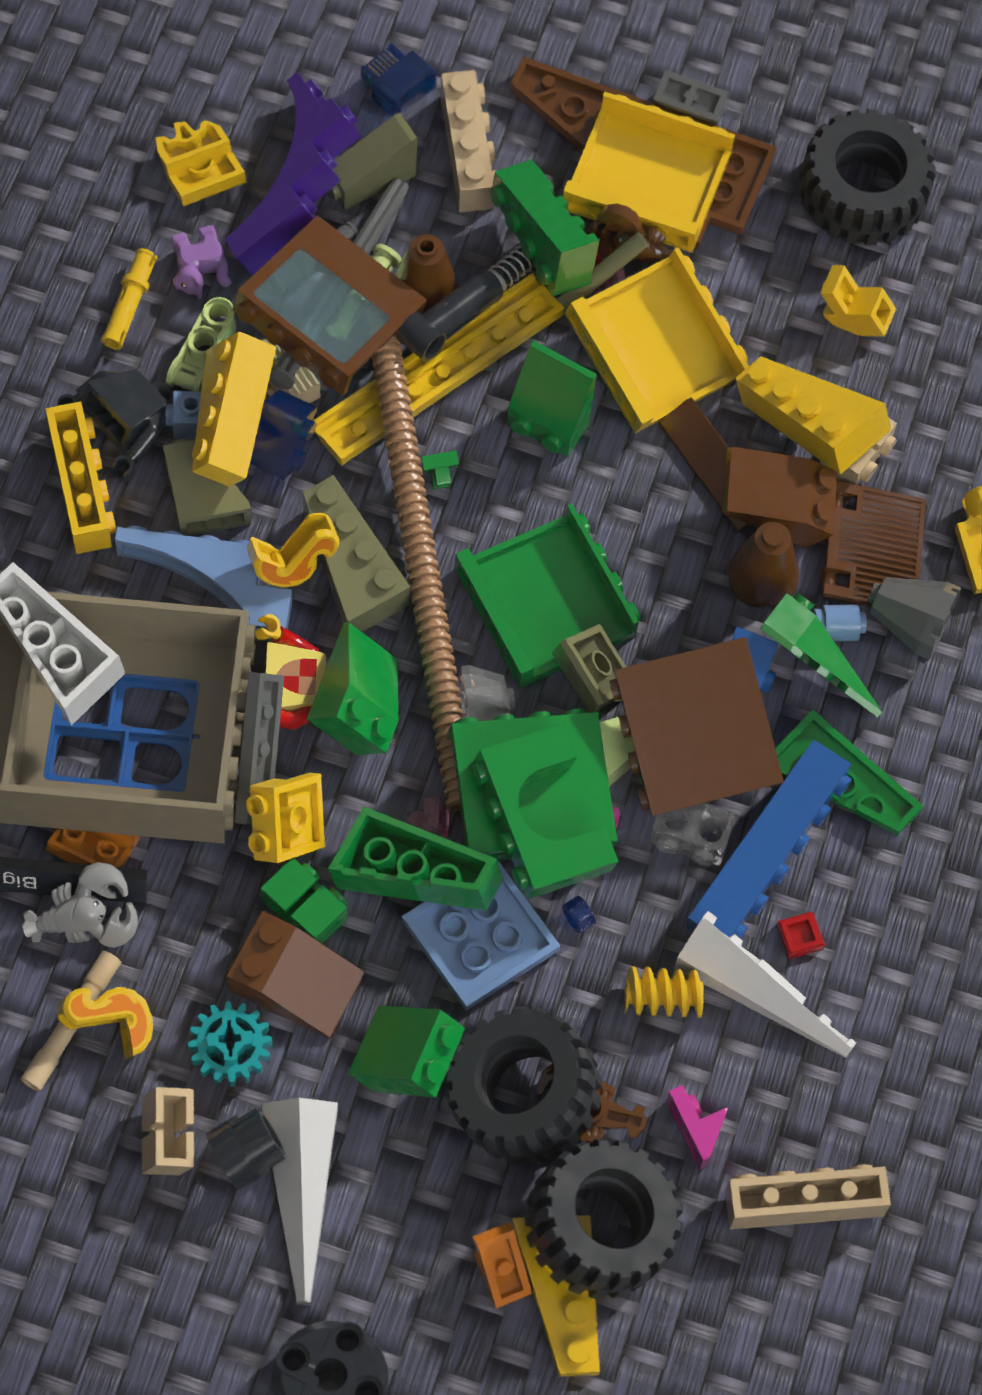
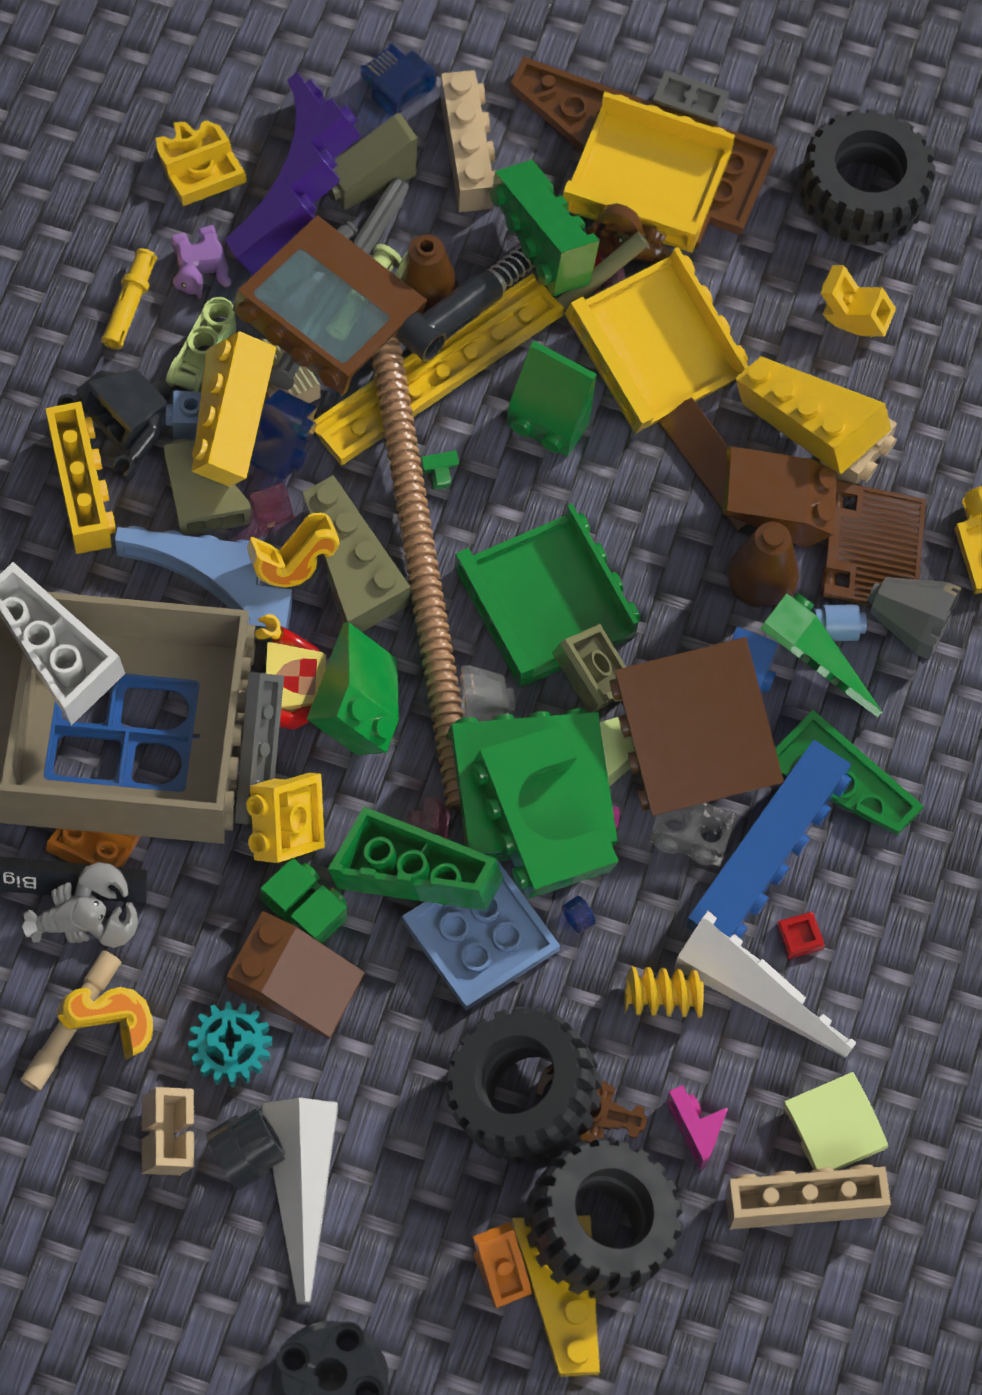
(271, 506): none -> clear pink tile
(406, 1051): green brick -> none
(836, 1123): none -> yellowish green slope

